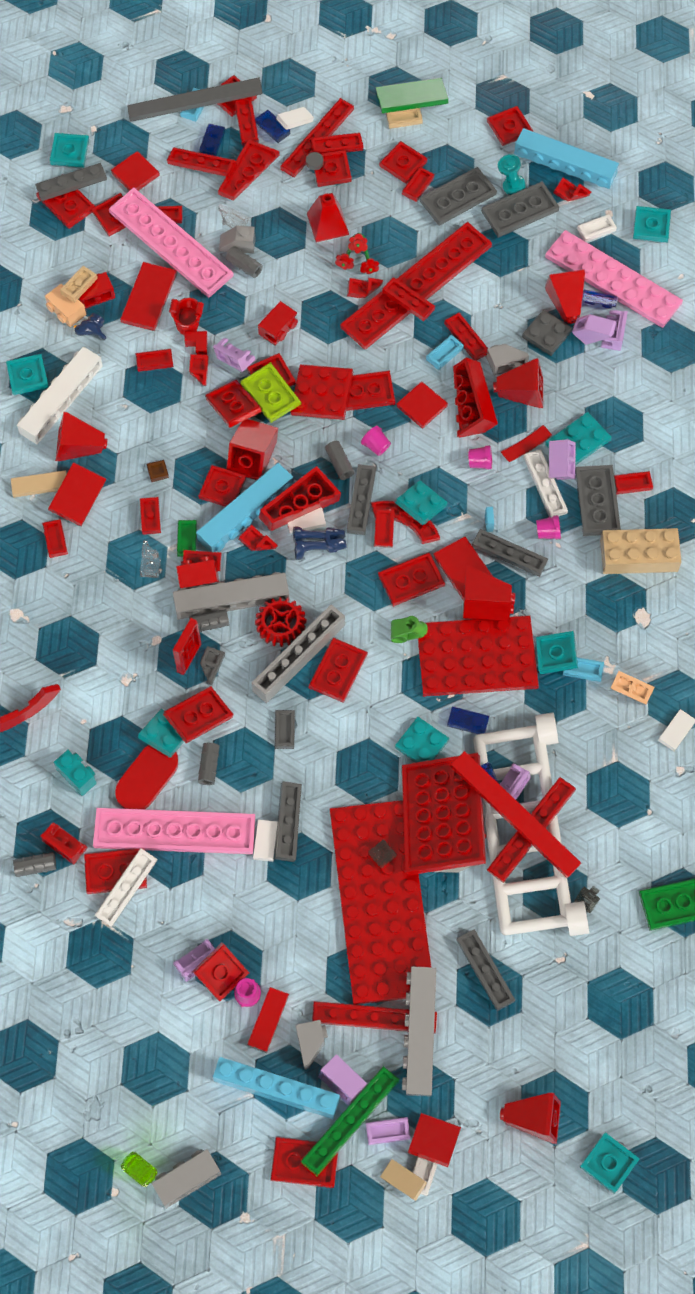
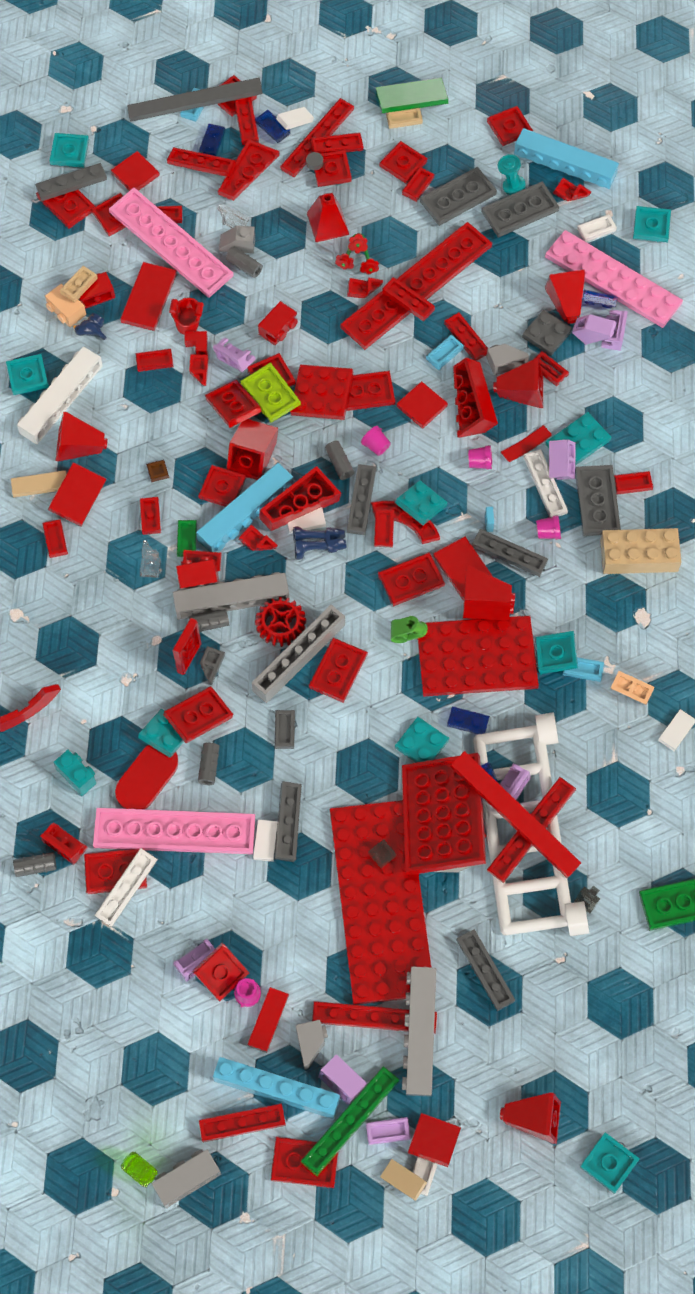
(242, 1123): none -> red plate
(548, 371): none -> red tile

